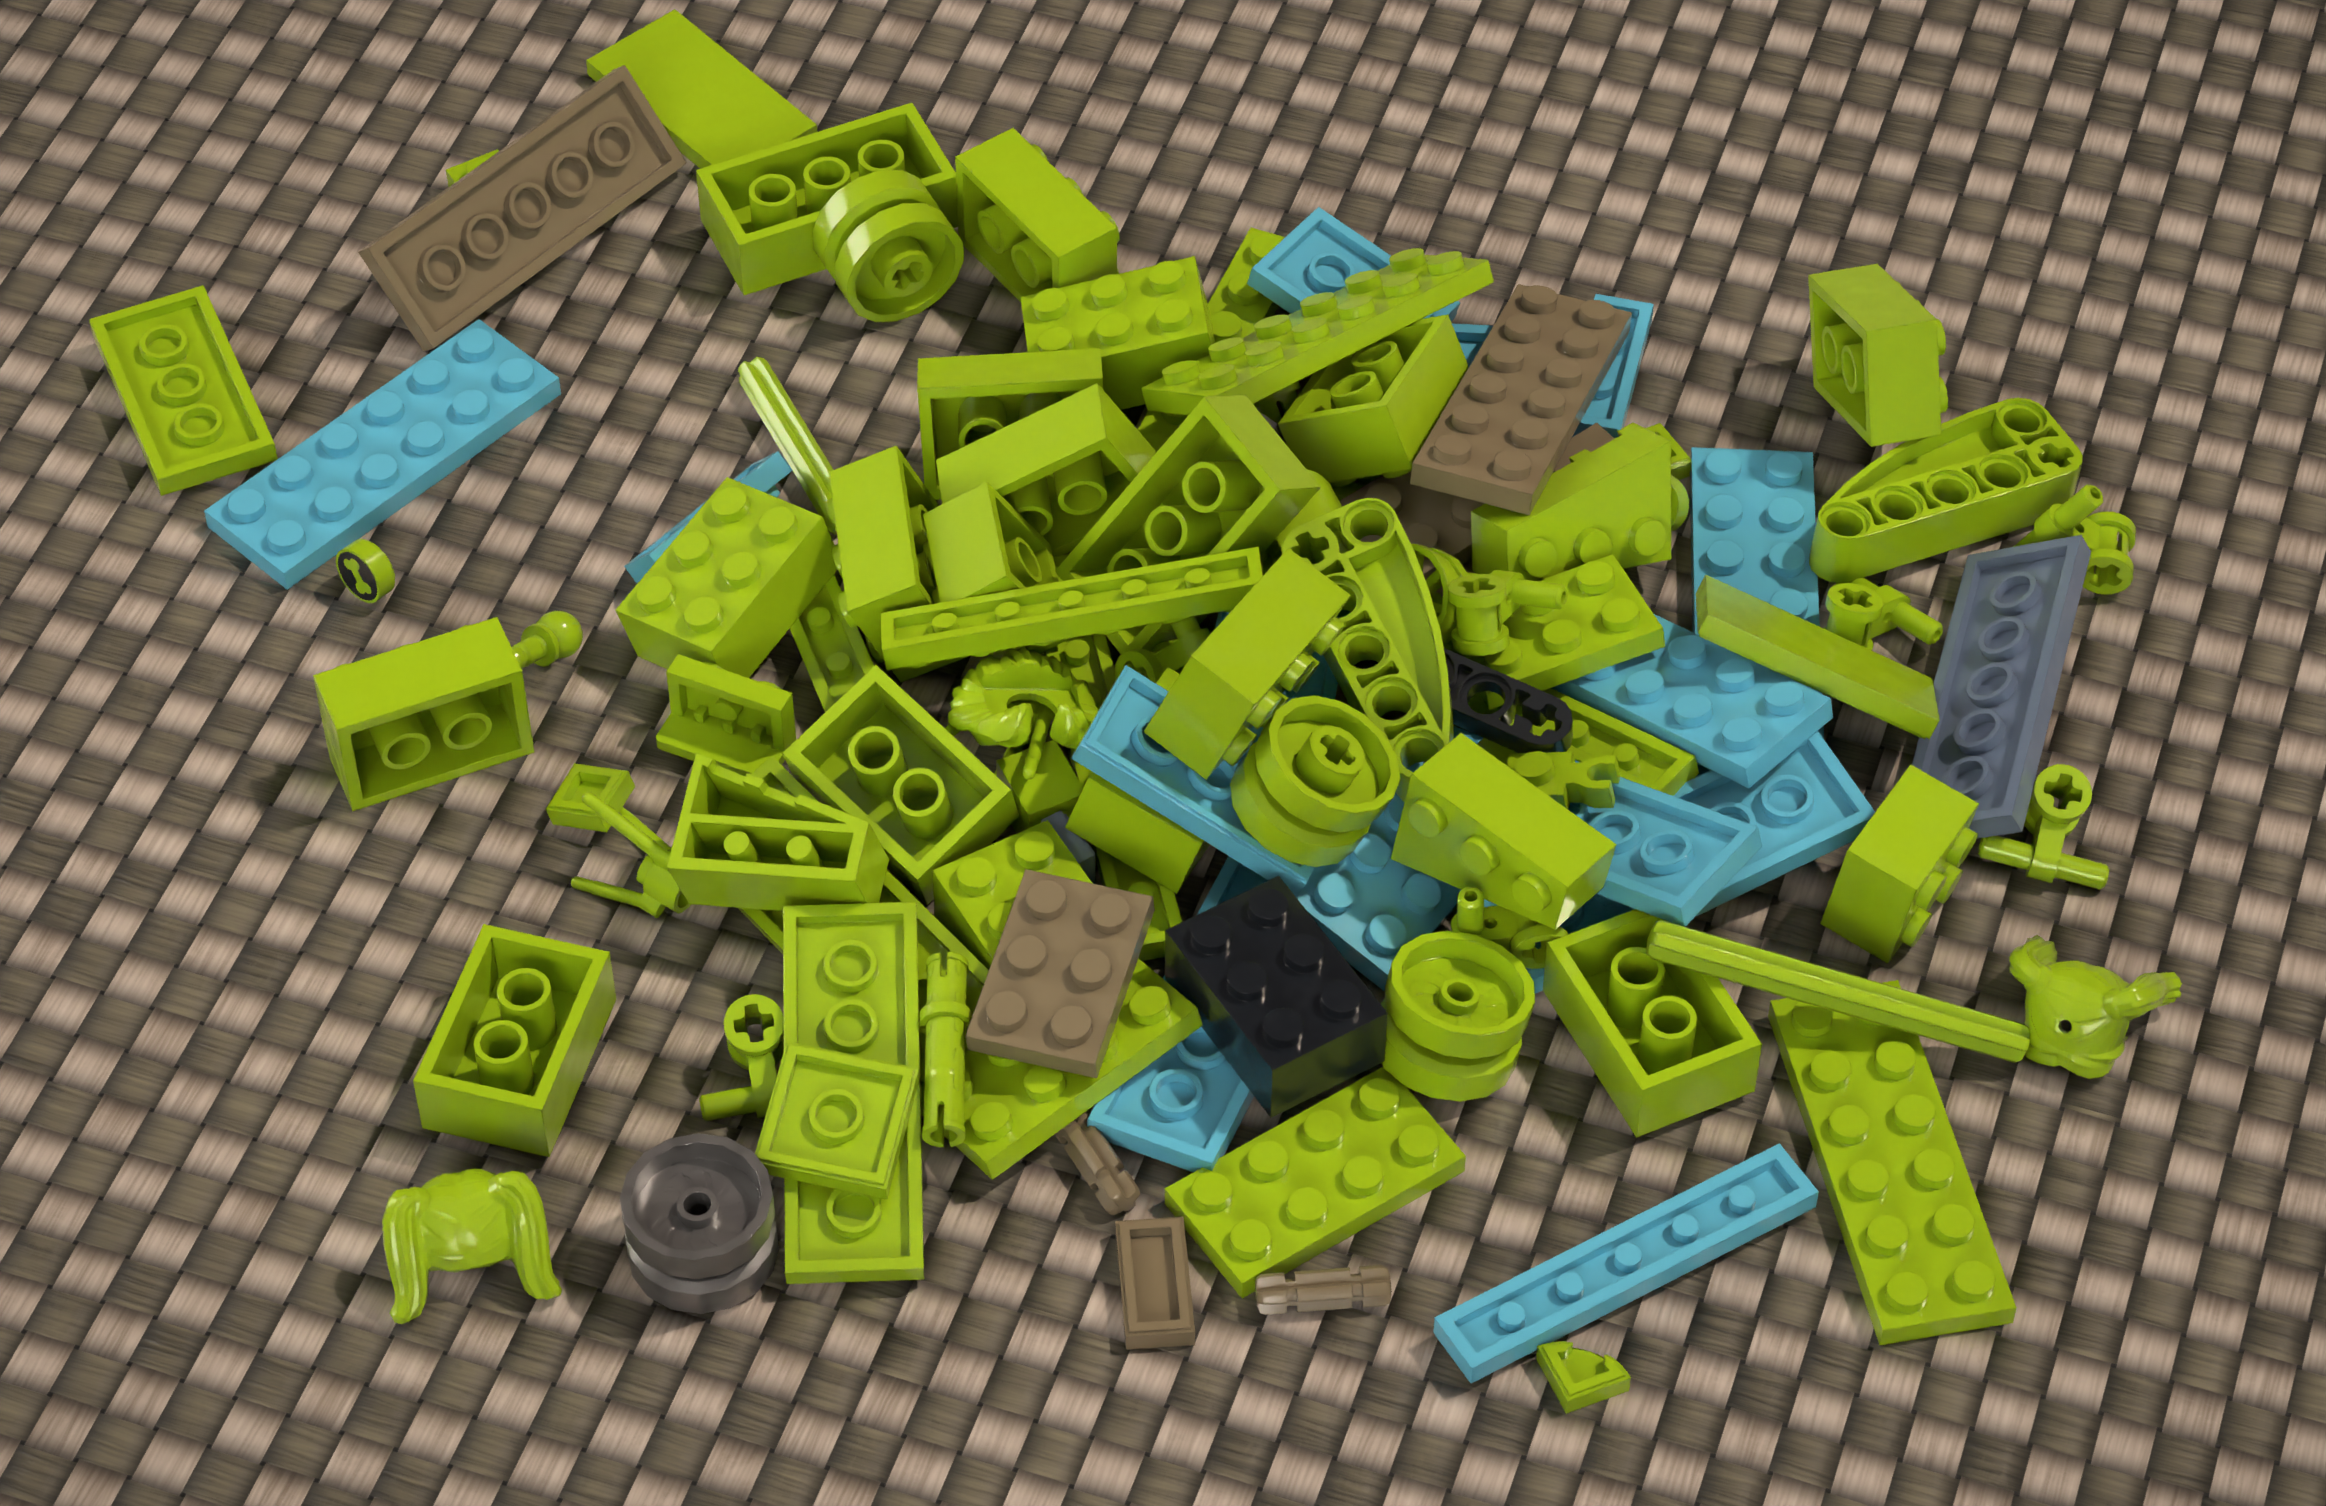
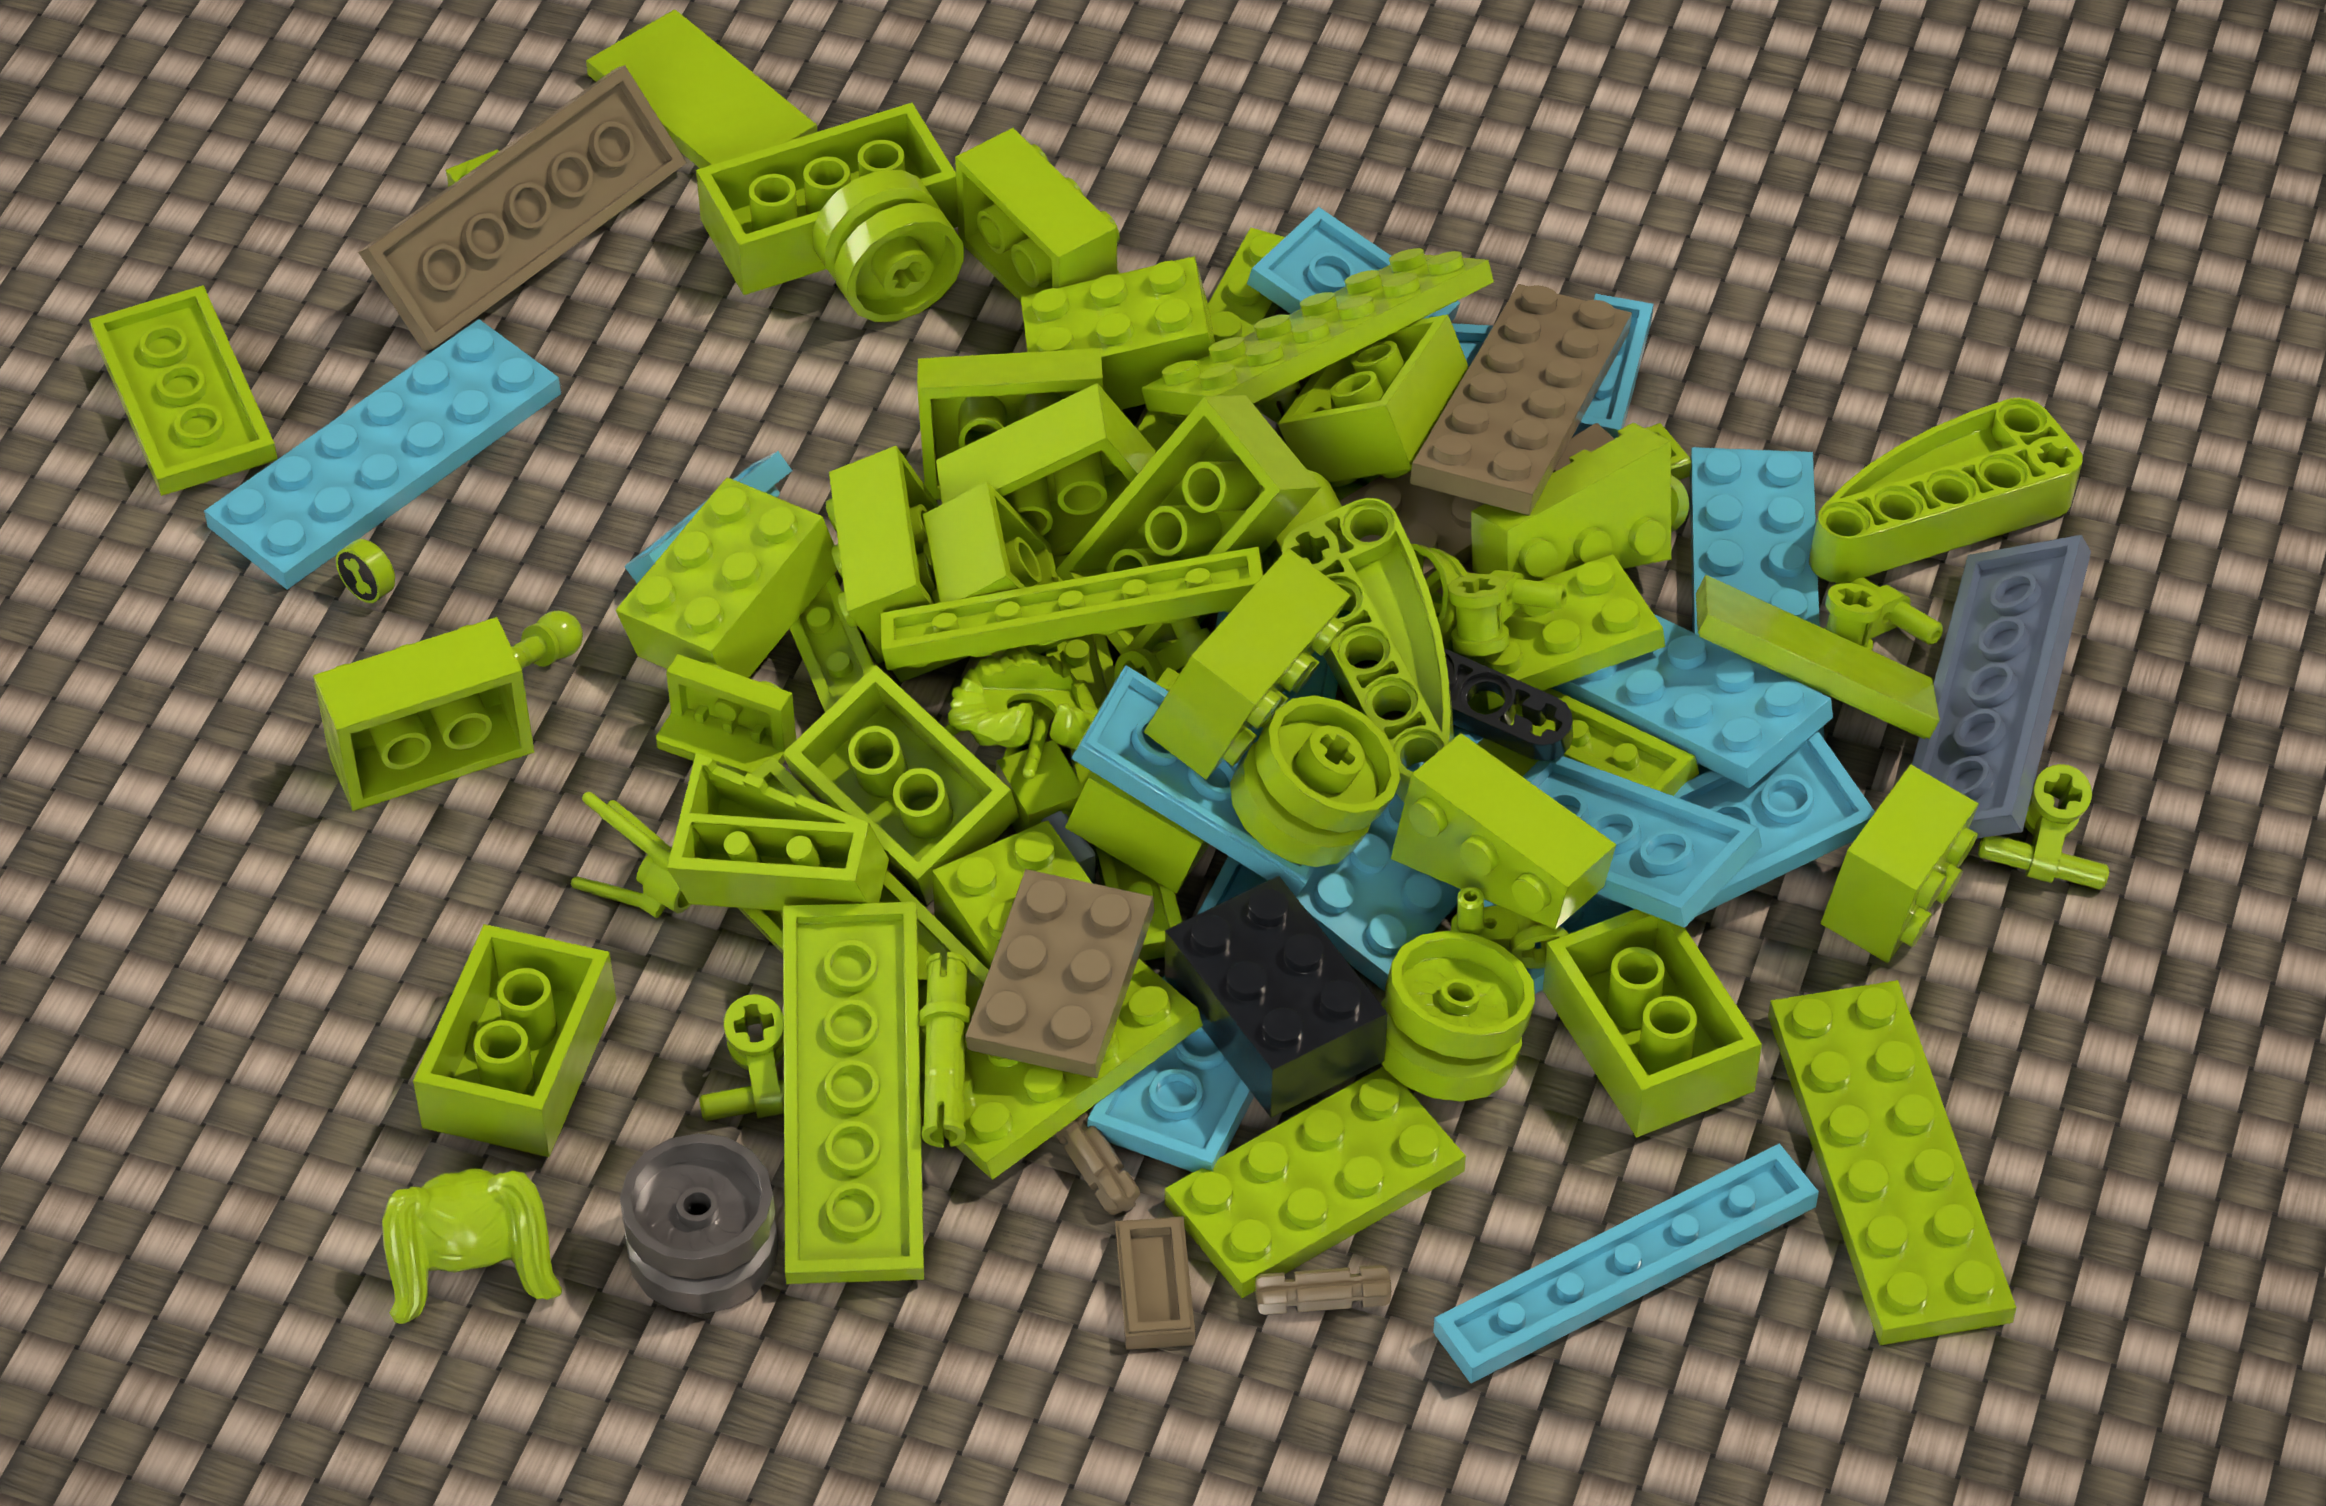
(608, 784): lime tile -> none
(788, 432): lime axle -> none
(837, 1119): lime tile -> none
(1569, 781): lime plate -> none
(1580, 1375): lime tile -> none
(1837, 991): lime axle -> none
(1876, 355): lime brick -> none
(2088, 997): lime hair -> none
(2099, 530): lime piece -> none

